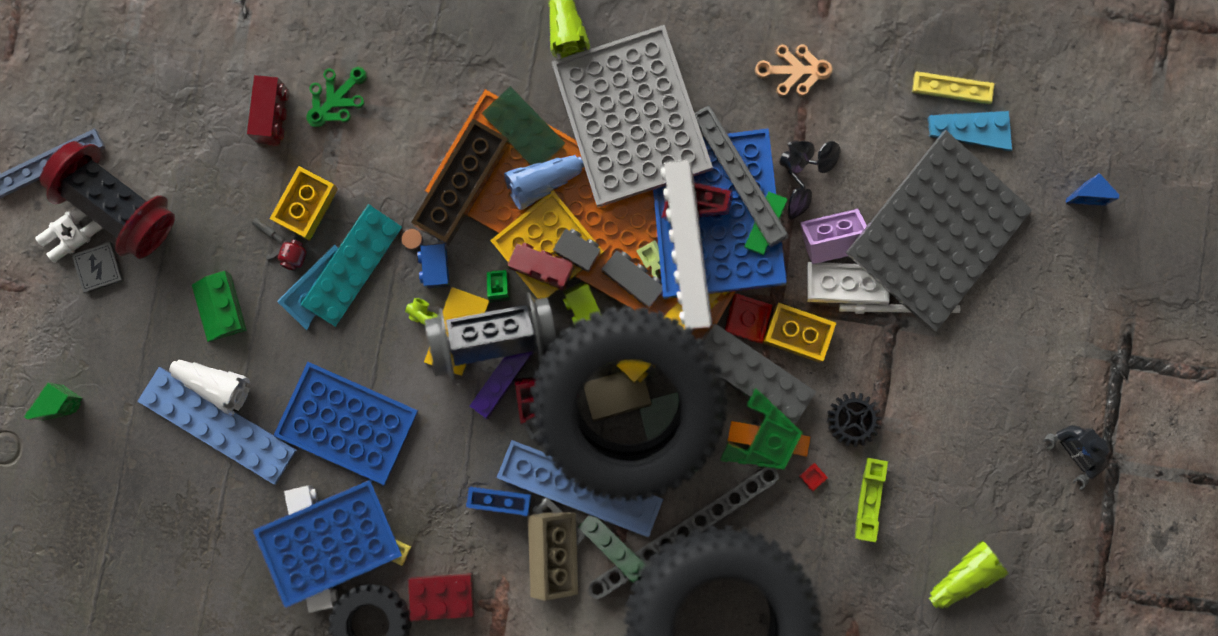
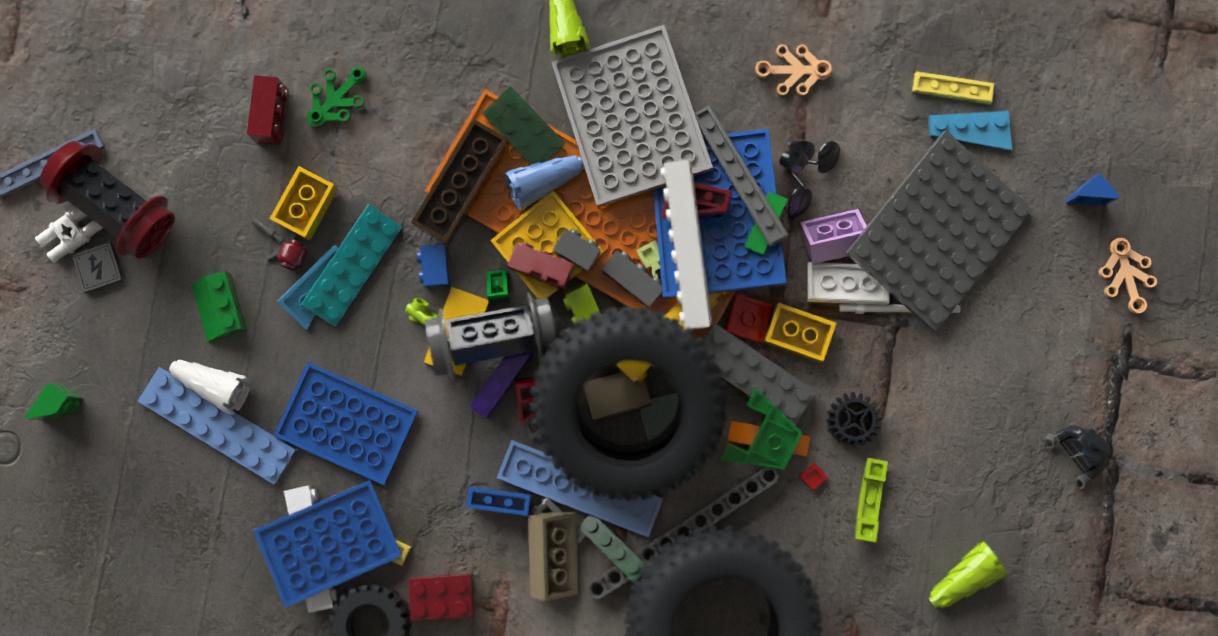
(412, 239): nougat tile -> none
(1127, 272): none -> light nougat plant

